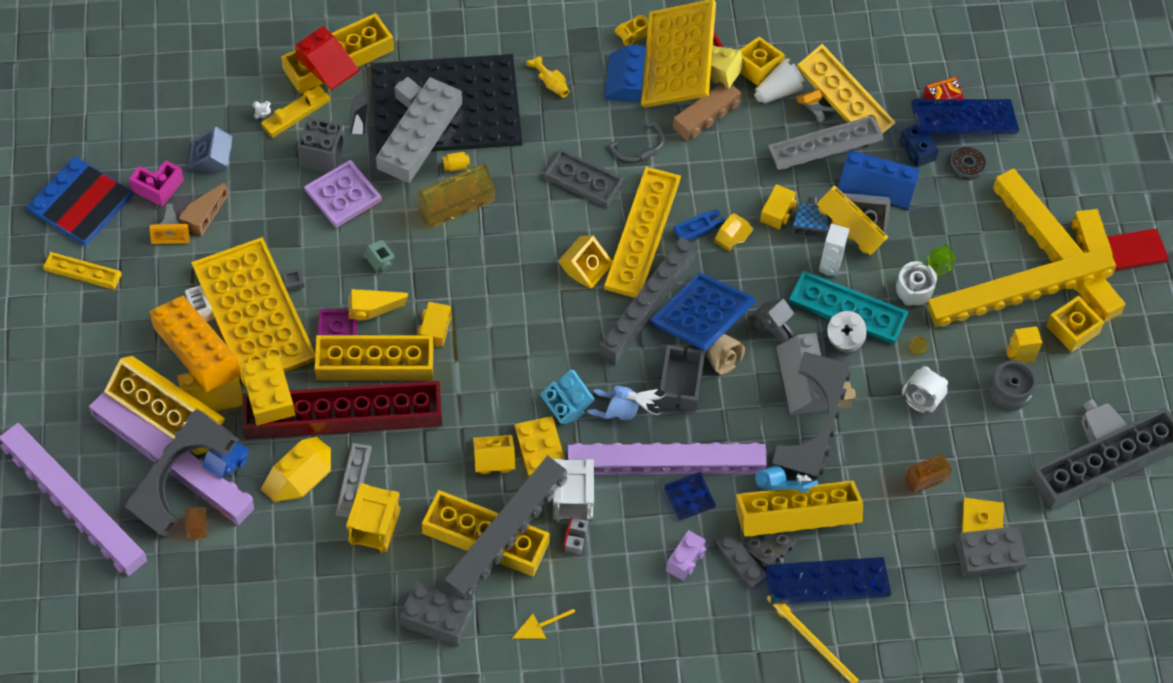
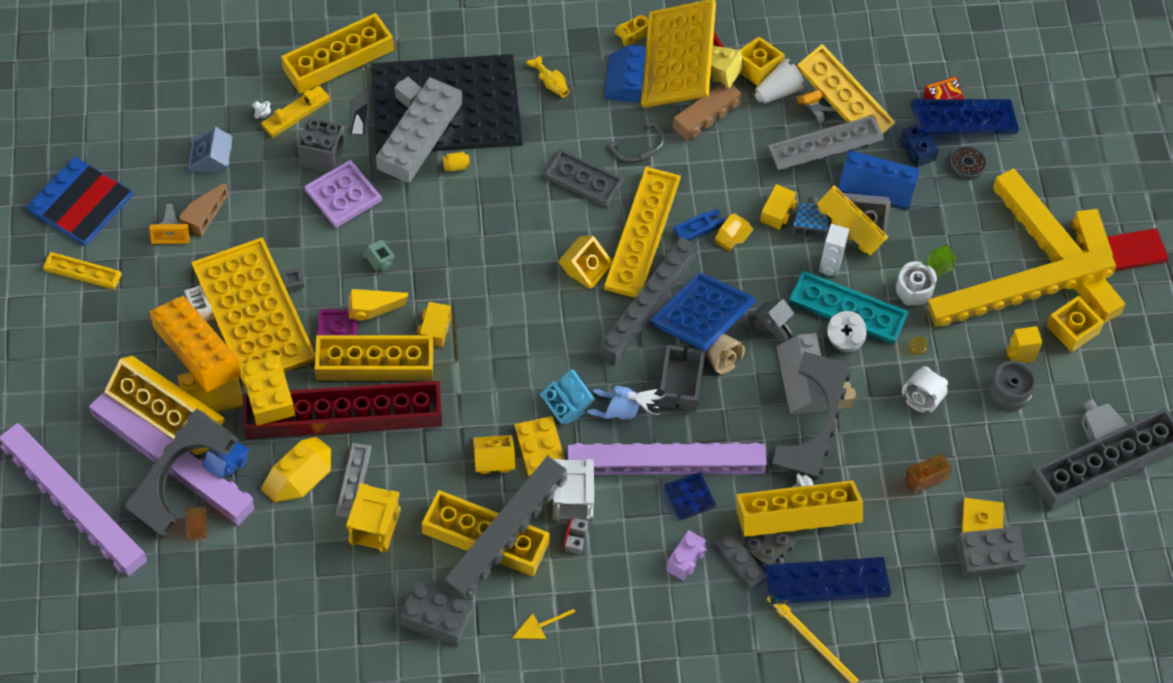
(157, 186): dark pink brick -> none
(325, 58): red slope -> none
(456, 195): clear yellow slope -> none
(775, 479): dark azure door -> none

